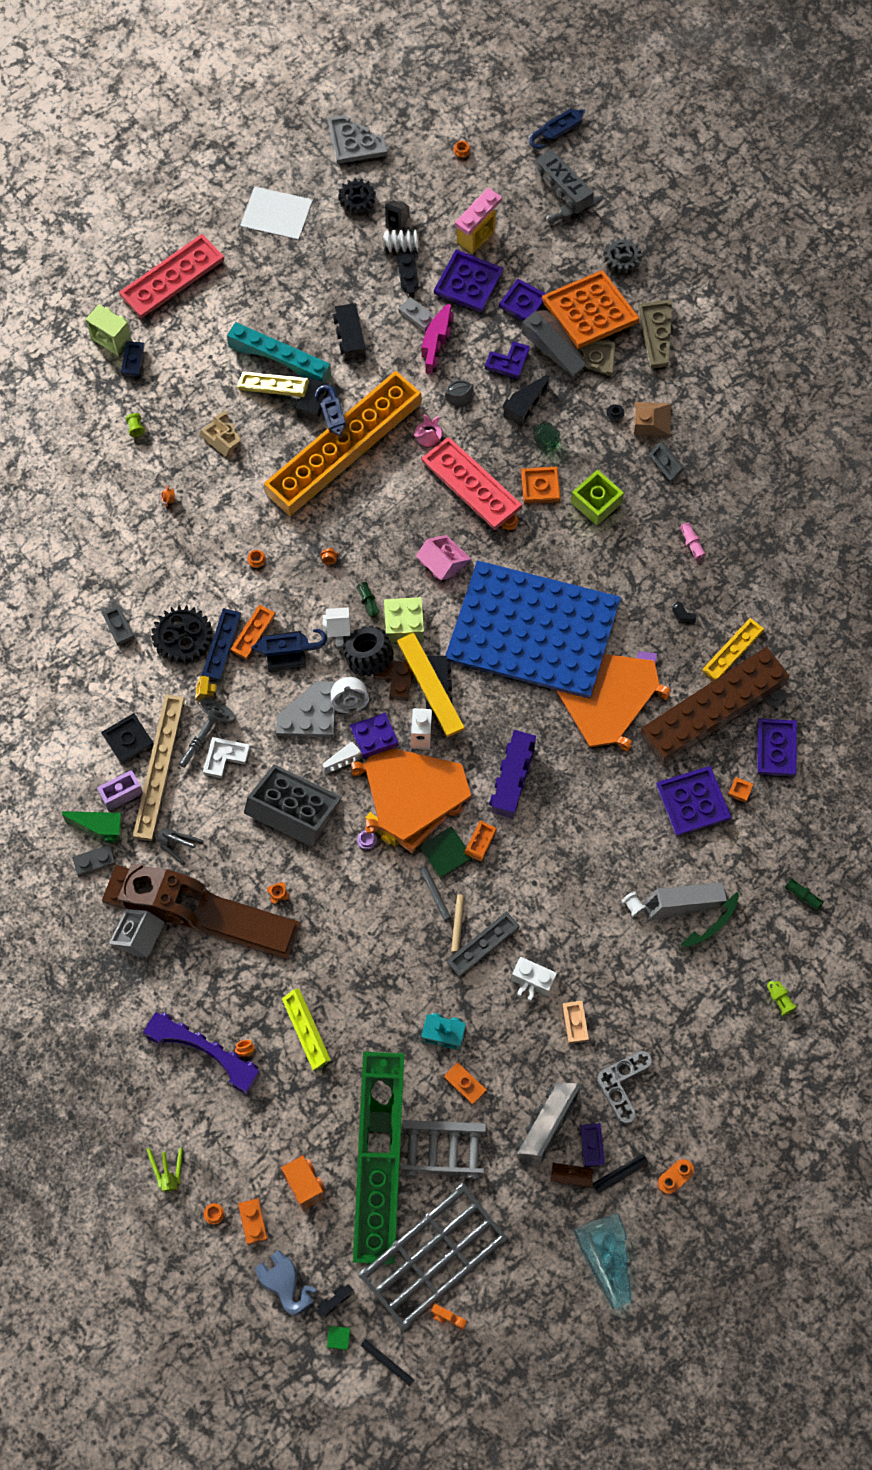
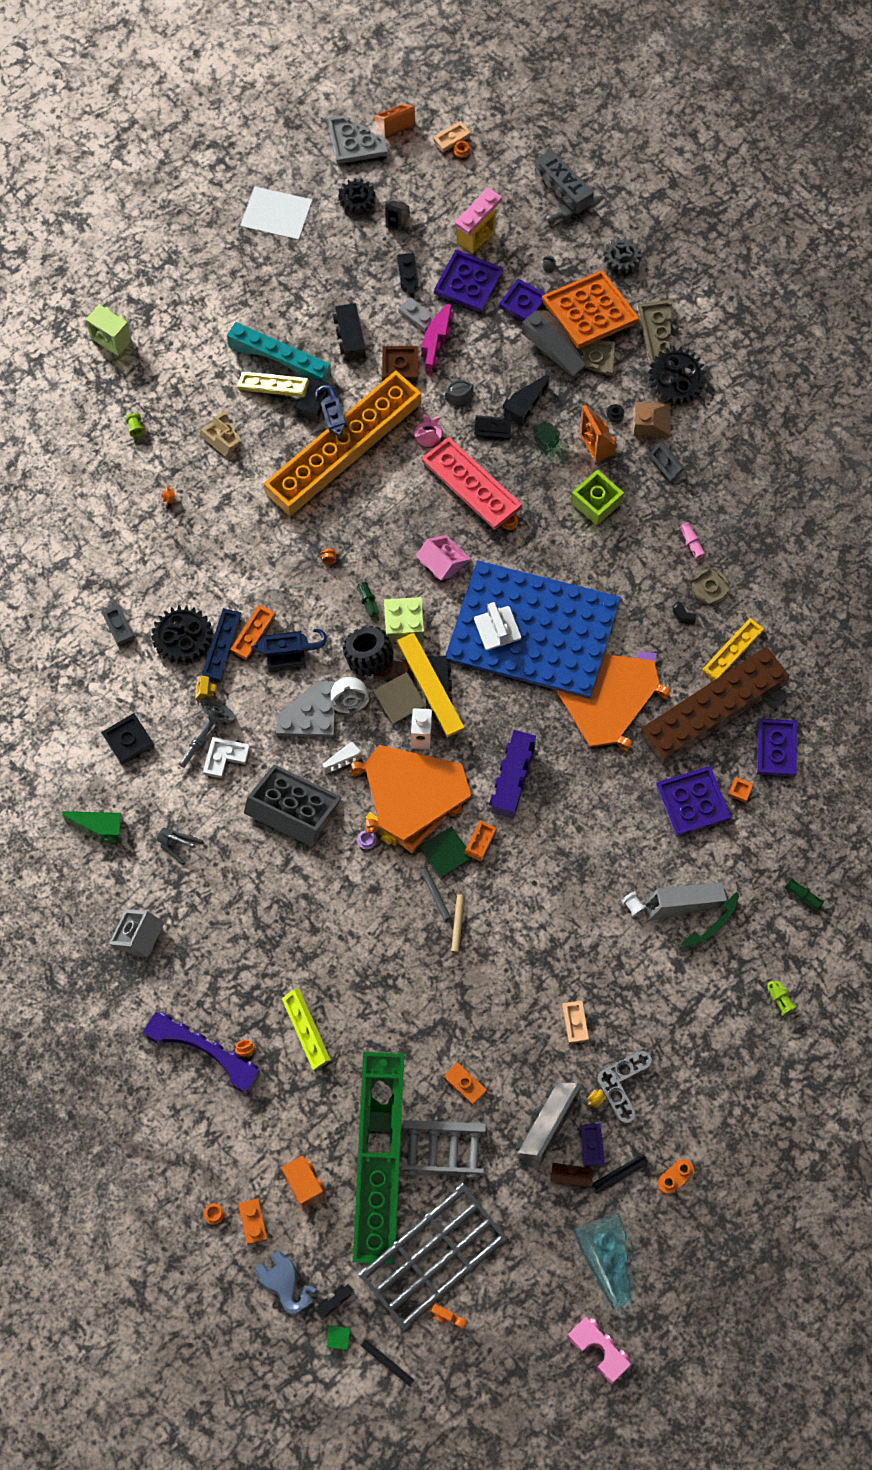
(93, 860): dark grey plate -> none
(120, 790): lavender brick -> none
(132, 359): dark blue plate -> none
(158, 768): tan plate -> none
(168, 1181): lime plant -> none
(171, 276): coral plate -> none
(214, 914): reddish brown piece -> none
(256, 554): orange plate -> none
(278, 897): orange plate -> none
(337, 624): white brick -> none
(374, 735): dark purple plate -> none
(395, 119): none -> orange slope
(399, 697): none -> dark tan tile
(400, 359): none -> reddish brown plate
(401, 241): white piece -> none
(443, 1031): teal brick -> none
(450, 136): none -> light nougat plate
(483, 944): dark grey plate -> none
(493, 426): none -> black plate
(497, 627): none -> white bracket
(511, 364): dark purple plate -> none
(533, 977): white brick -> none
(540, 485): orange tile -> none
(548, 263): none -> dark grey hinge
(557, 126): dark blue plate -> none
(587, 1335): none -> bright pink arch
(596, 435): none -> orange slope
(596, 1098): none -> yellow plate
(671, 390): none -> black gear
(710, 587): none -> dark tan tile

